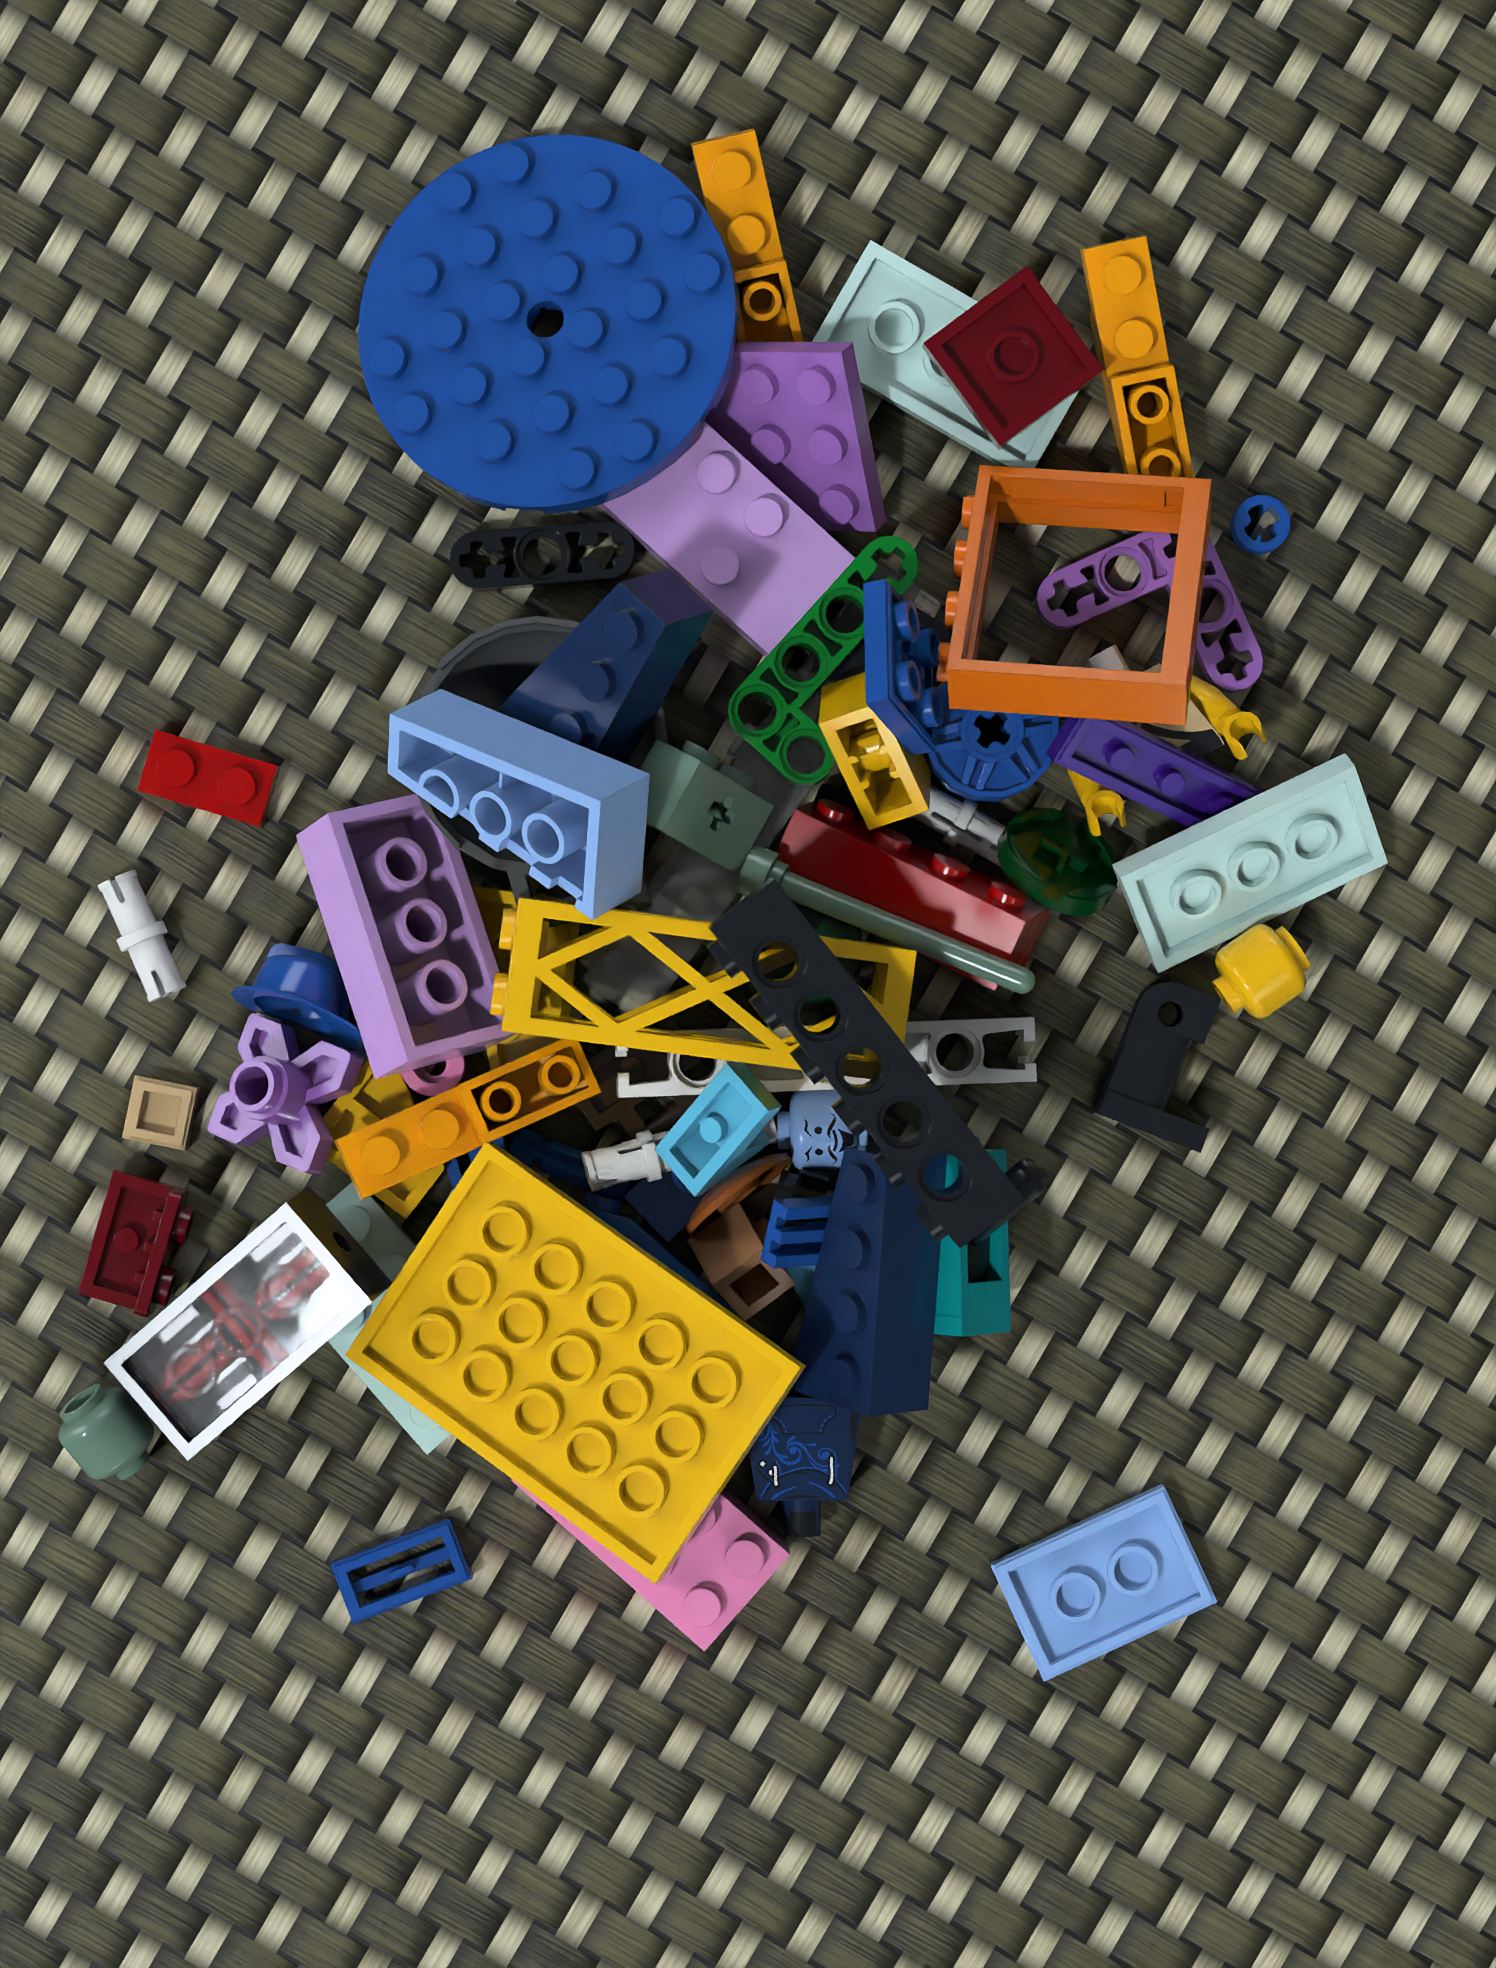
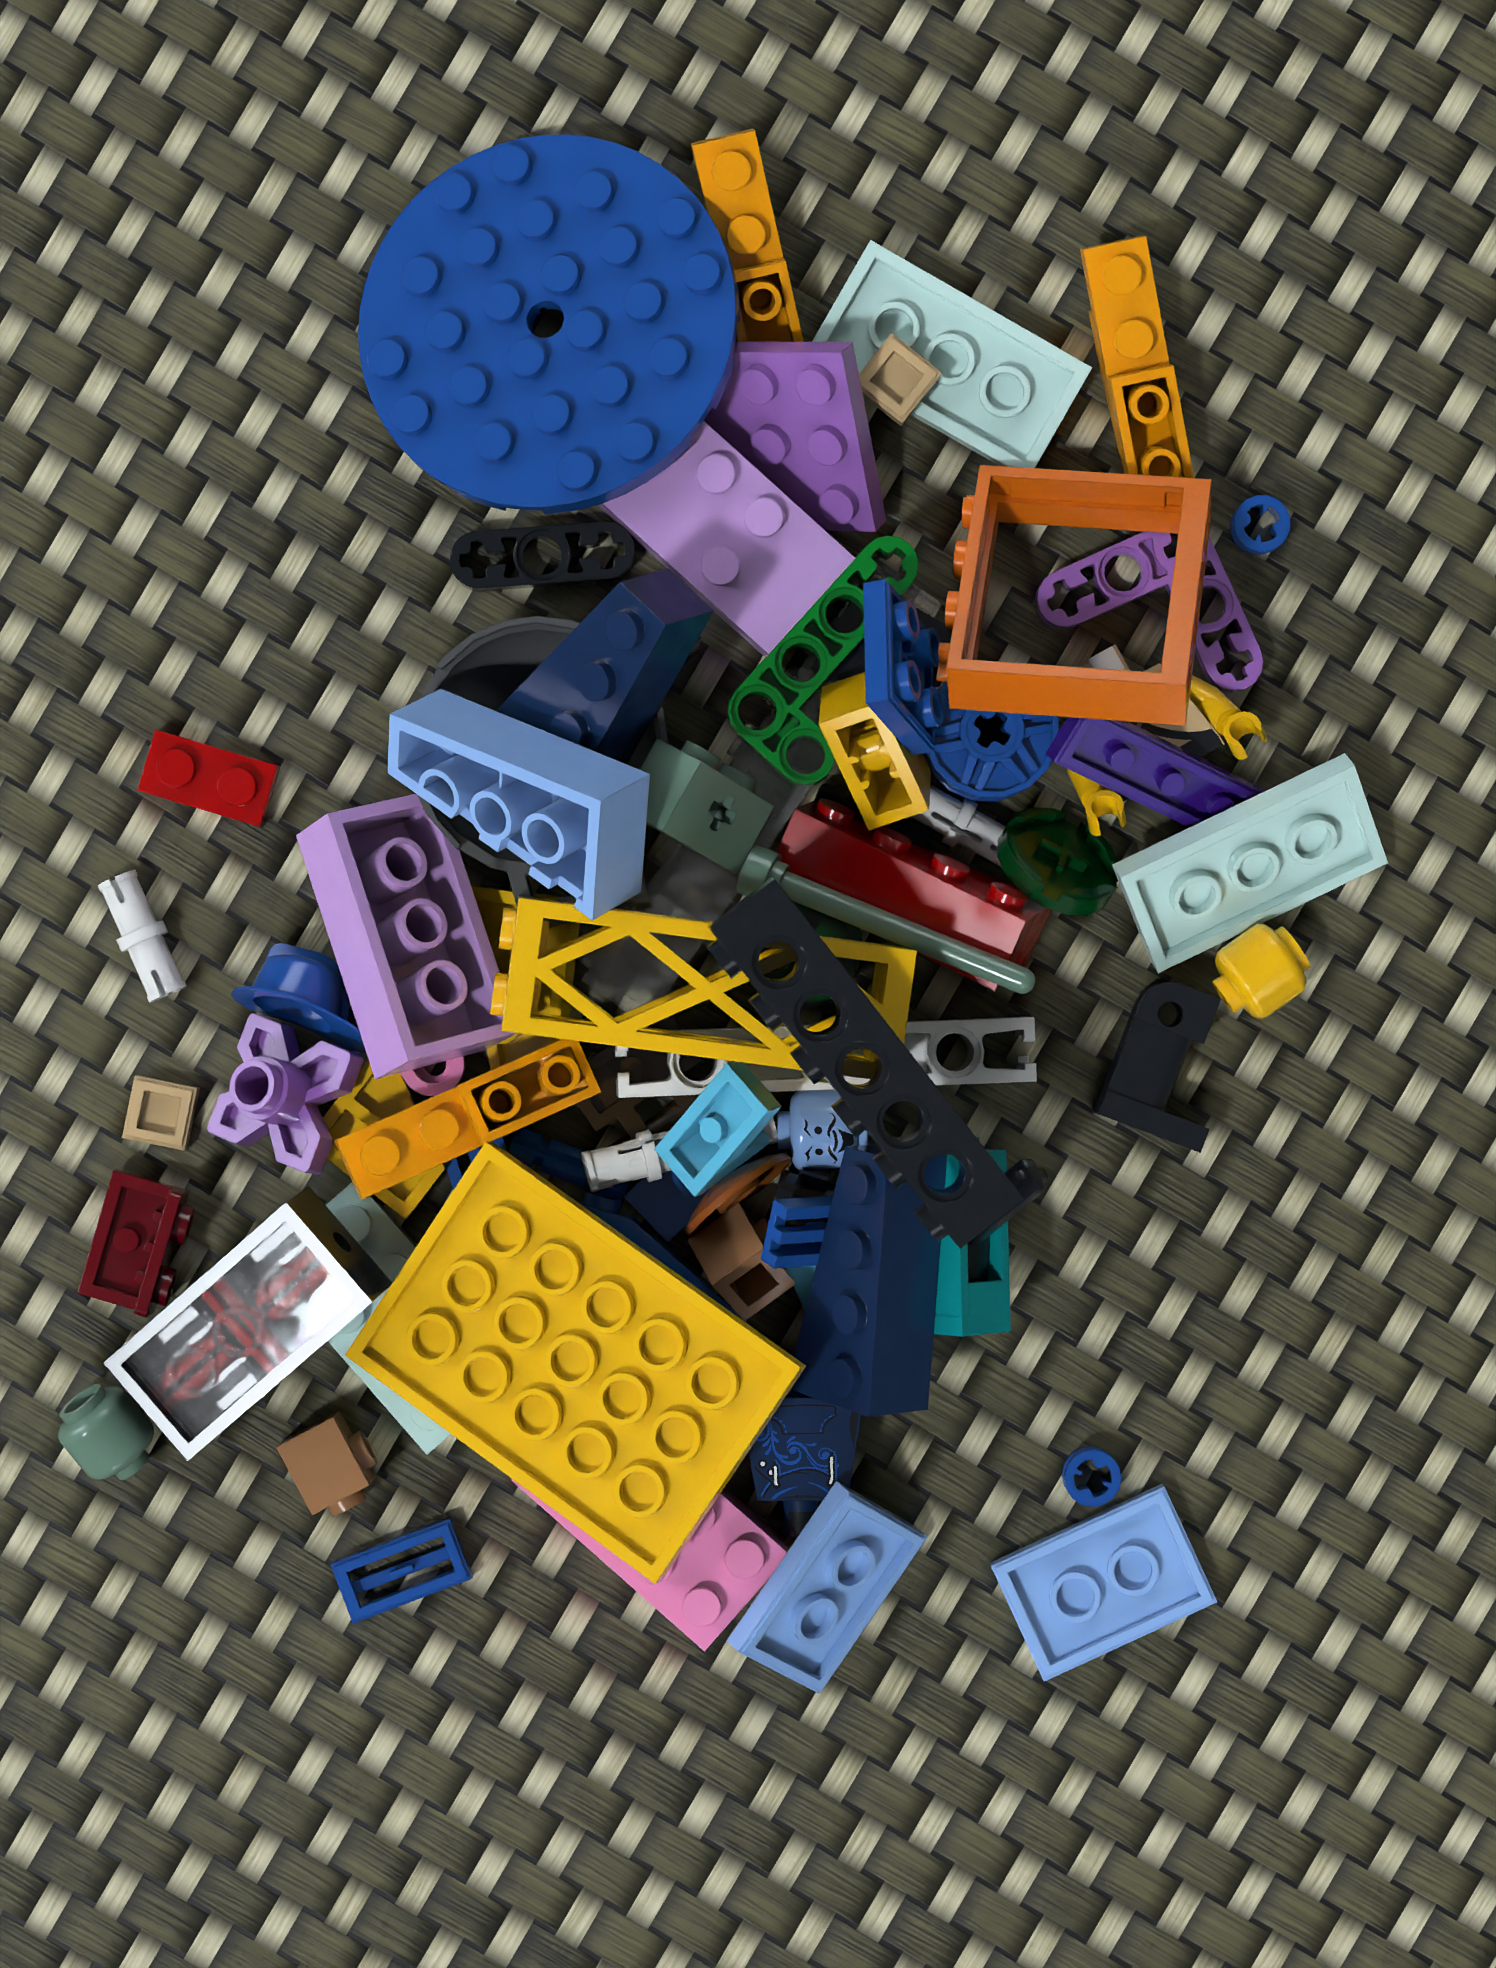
(329, 1464): none -> medium nougat brick
(827, 1588): none -> light blue tile
(897, 379): none -> tan tile
(1012, 357): dark red plate -> none
(1100, 1459): none -> blue bush

